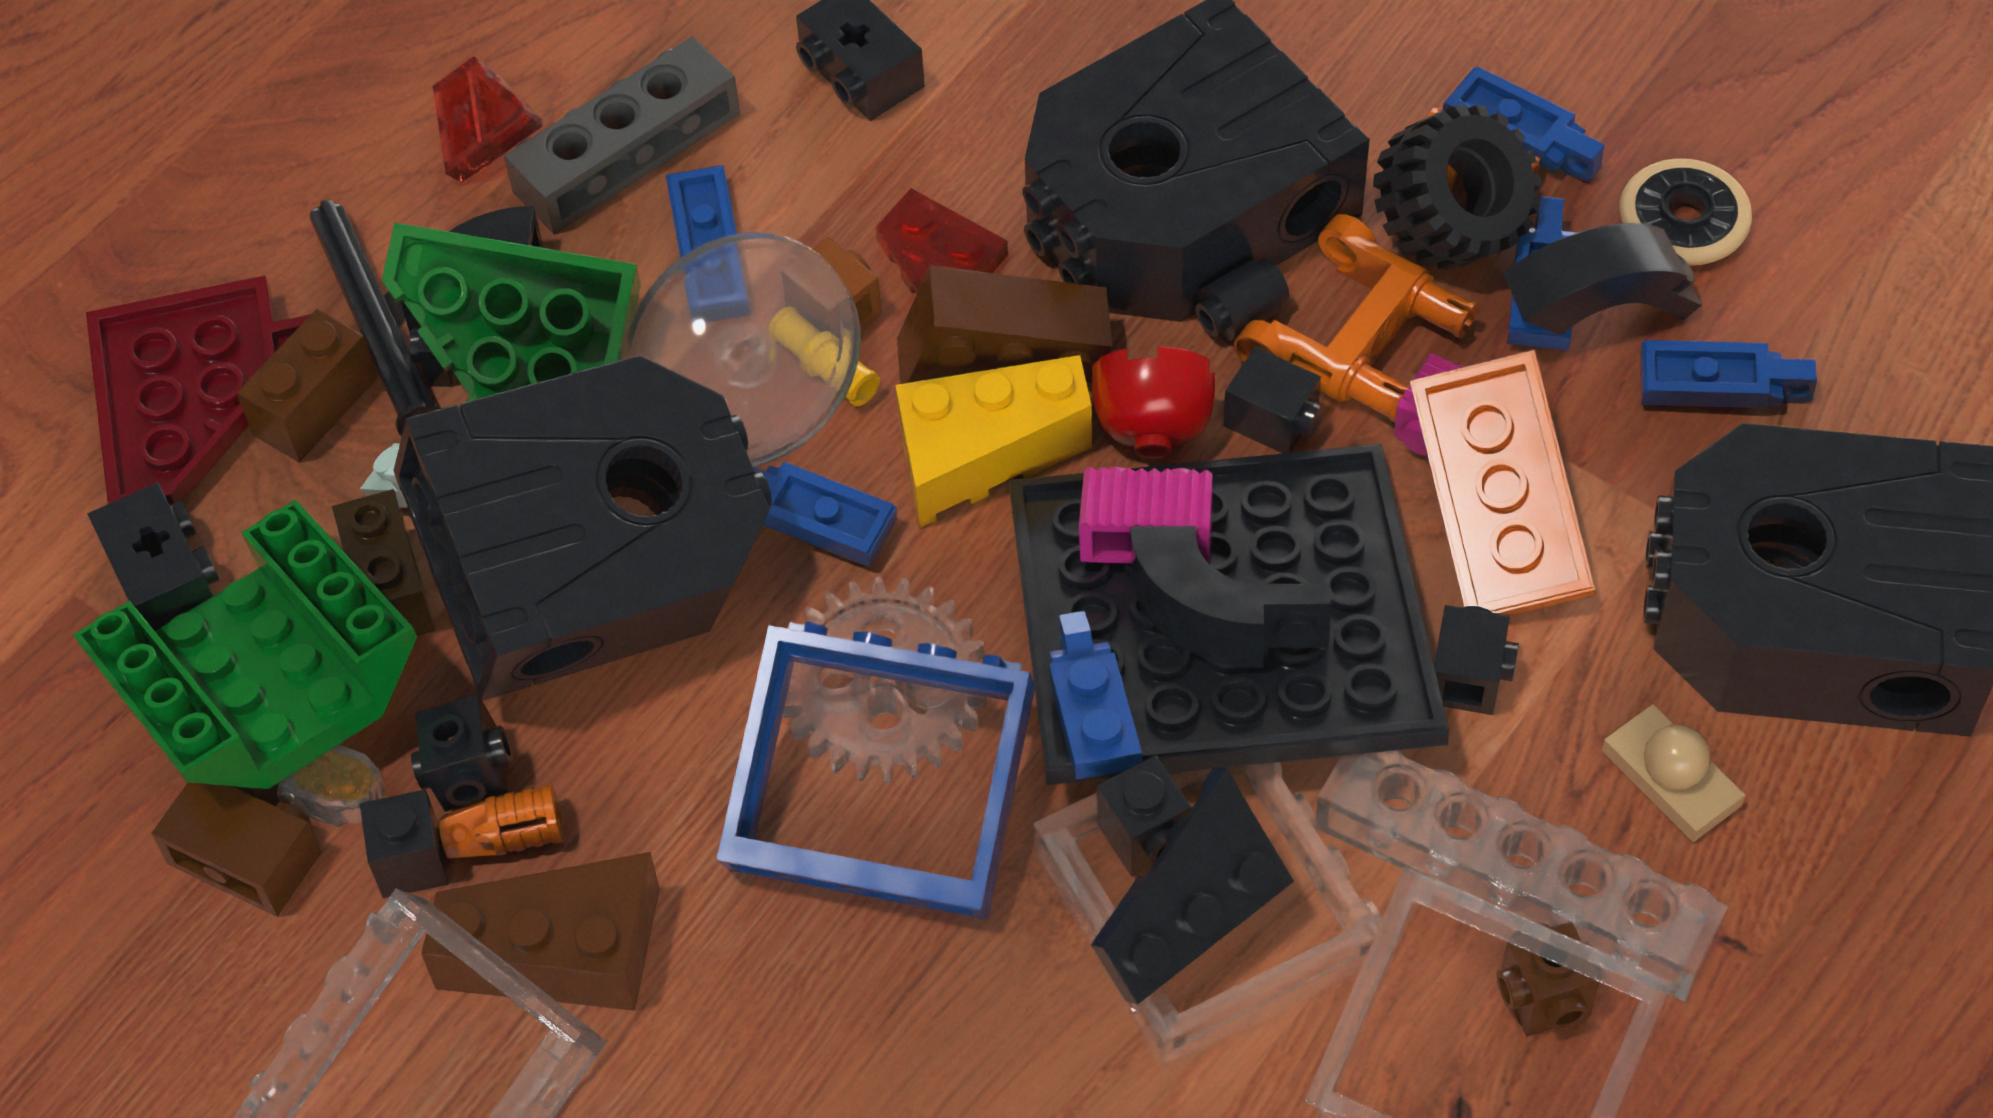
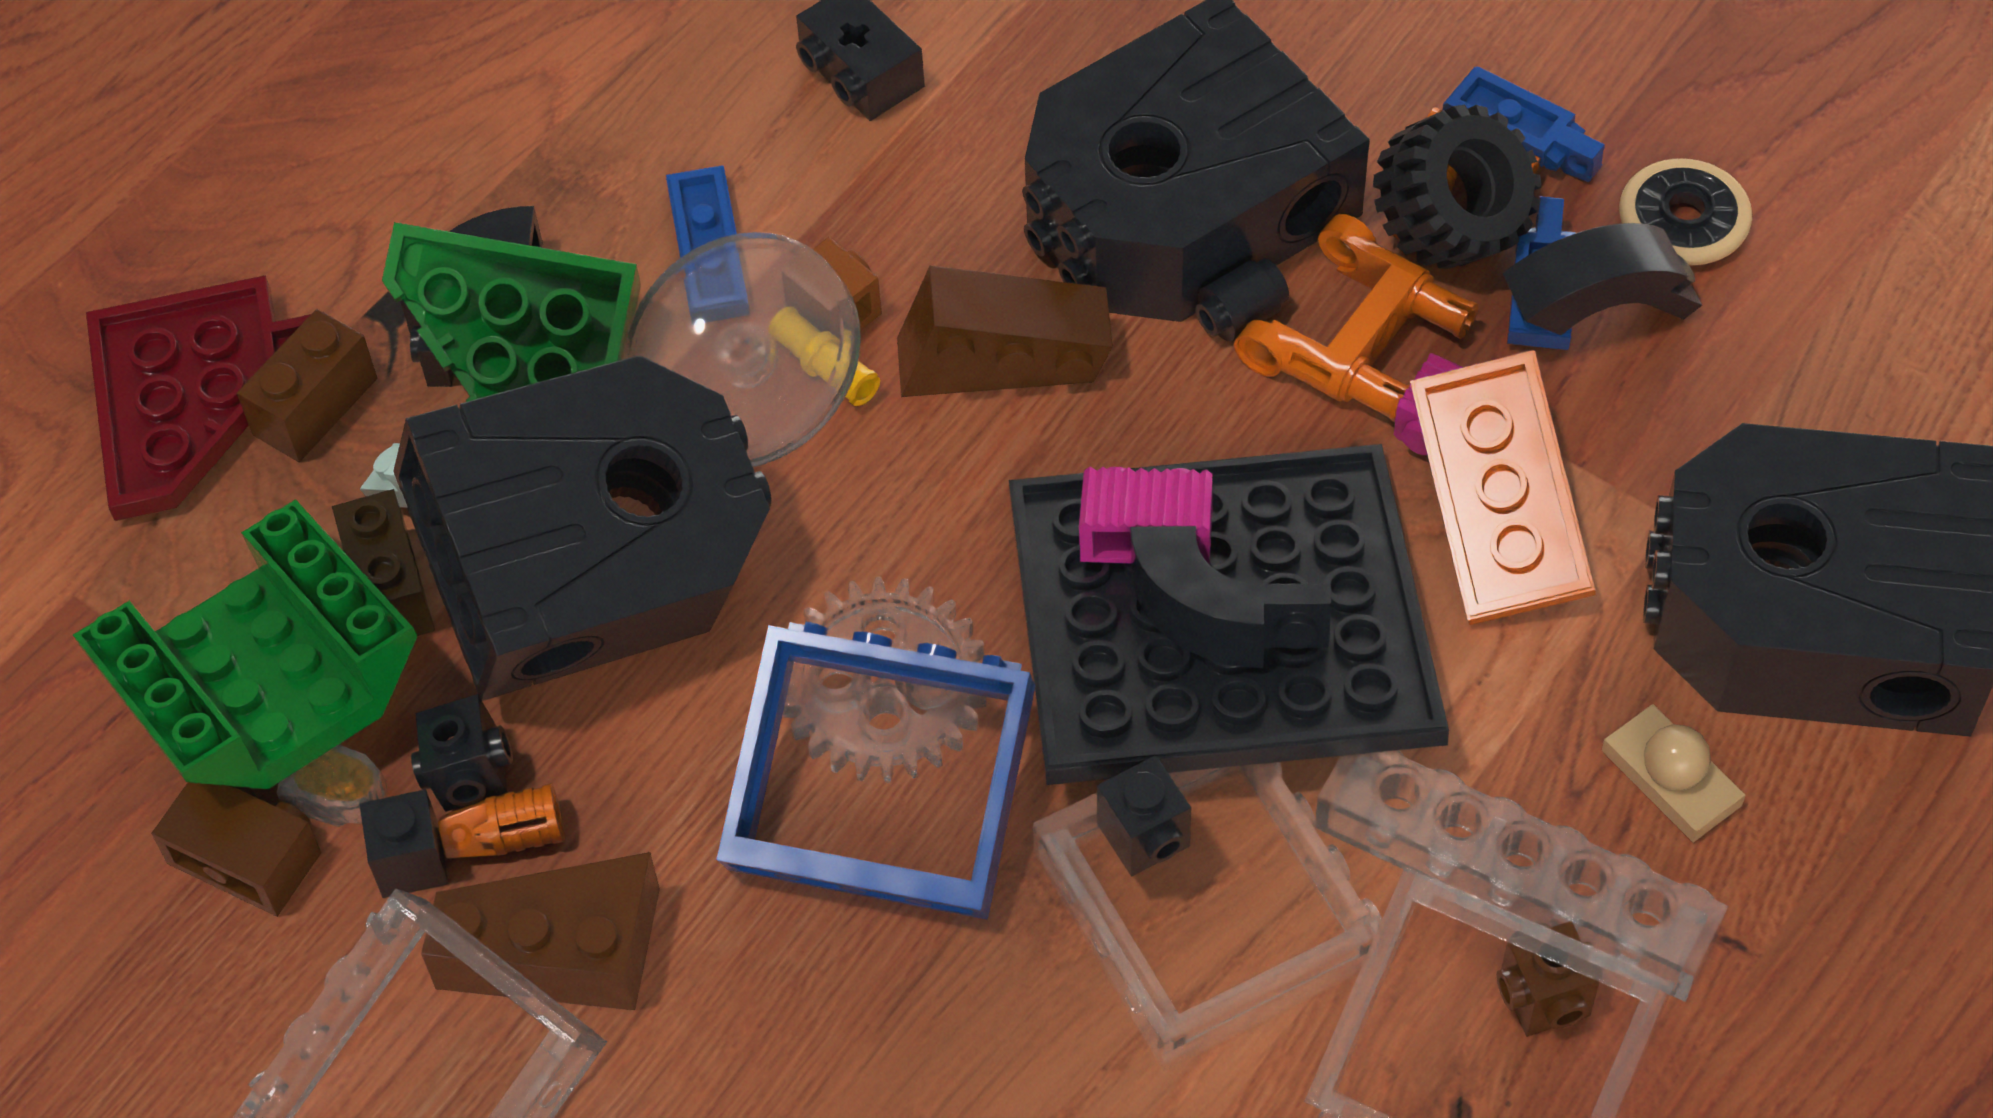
(152, 556): black brick -> none
(371, 312): black axle -> none
(479, 118): clear red wing -> none
(622, 134): dark grey brick -> none
(827, 513): blue hinge -> none
(927, 233): clear red wing -> none
(990, 427): yellow wedge -> none
(1092, 702): blue hinge -> none
(1153, 400): red cylinder -> none
(1194, 894): black wing -> none
(1273, 401): black brick -> none
(1473, 658): black brick -> none
(1722, 375): blue hinge -> none

